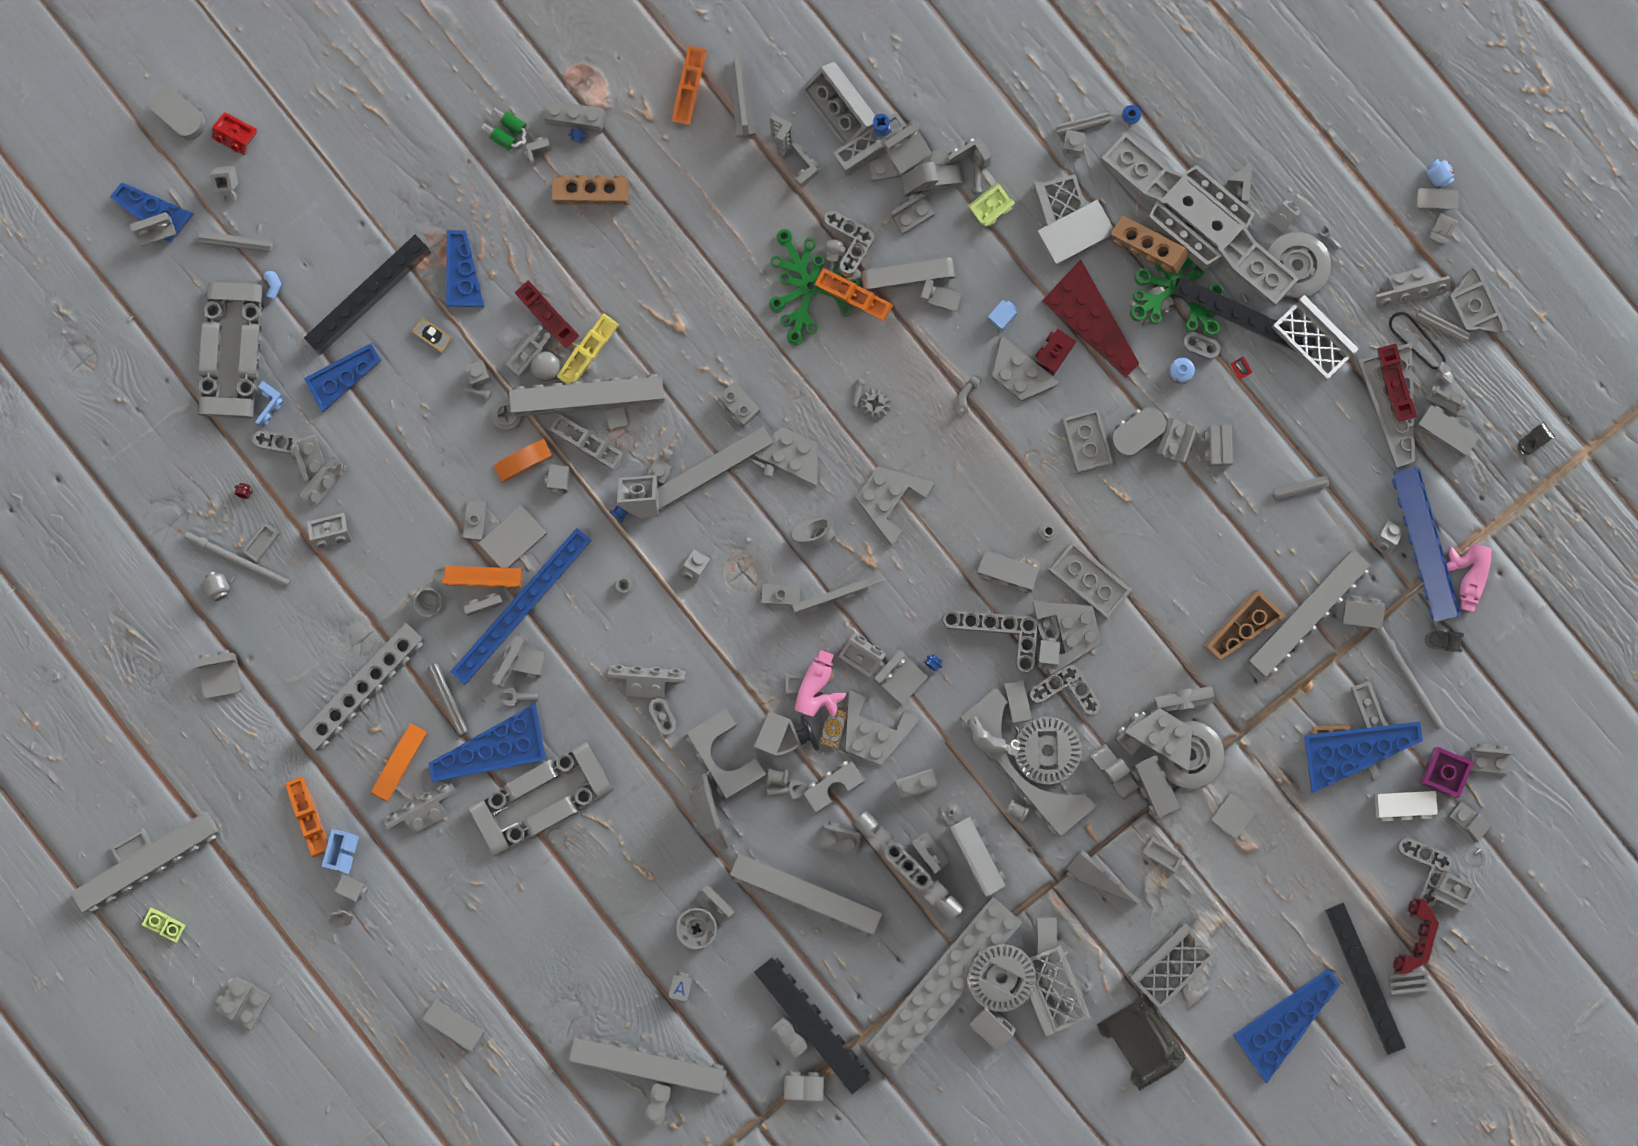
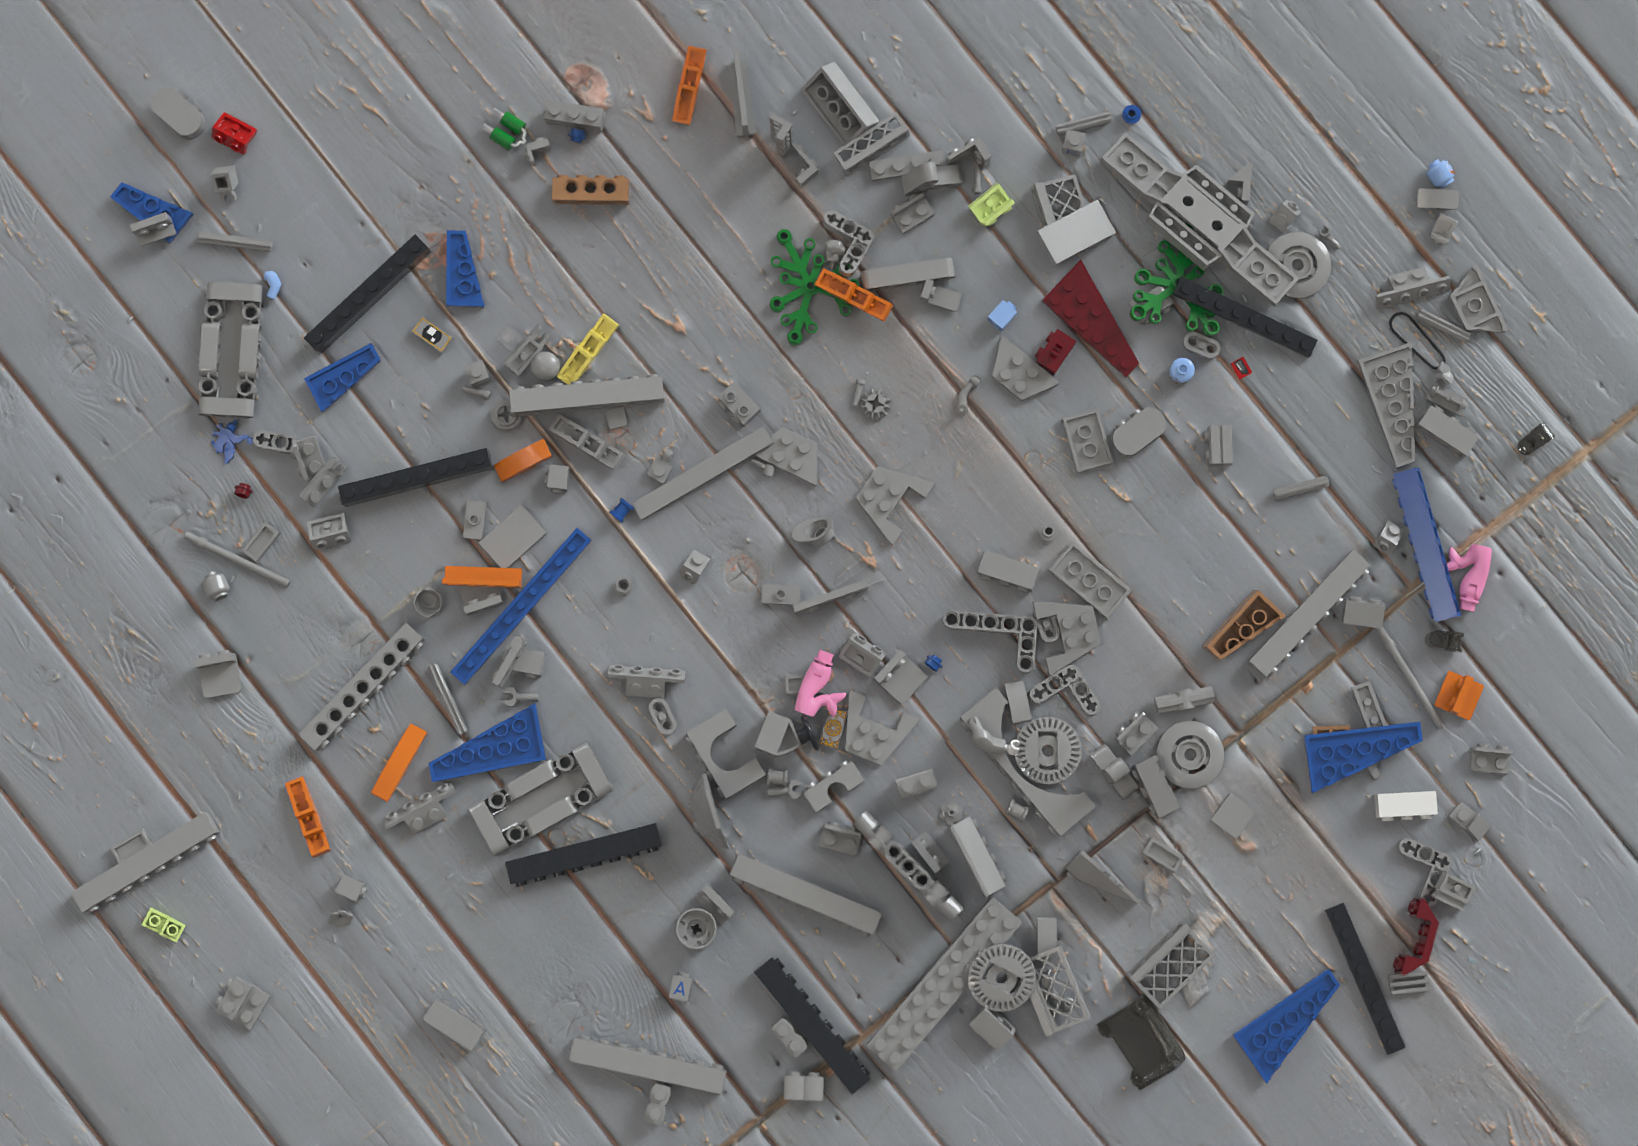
(225, 437): none -> blue piece
(275, 403): light blue bracket -> none
(339, 851): light blue piece -> none
(415, 477): none -> black brick
(546, 314): dark red slope -> none
(582, 854): none -> black brick
(639, 496): light grey slope -> none
(882, 130): blue bush -> none
(906, 147): light grey bracket -> none
(1048, 653): light grey brick -> none
(1127, 228): medium nougat brick -> none
(1165, 736): light grey wing -> none
(1176, 440): light grey bracket -> none
(1323, 329): light grey fence -> none
(1395, 383): dark red slope -> none
(1446, 772): magenta brick -> none
(1459, 695): none -> orange bracket

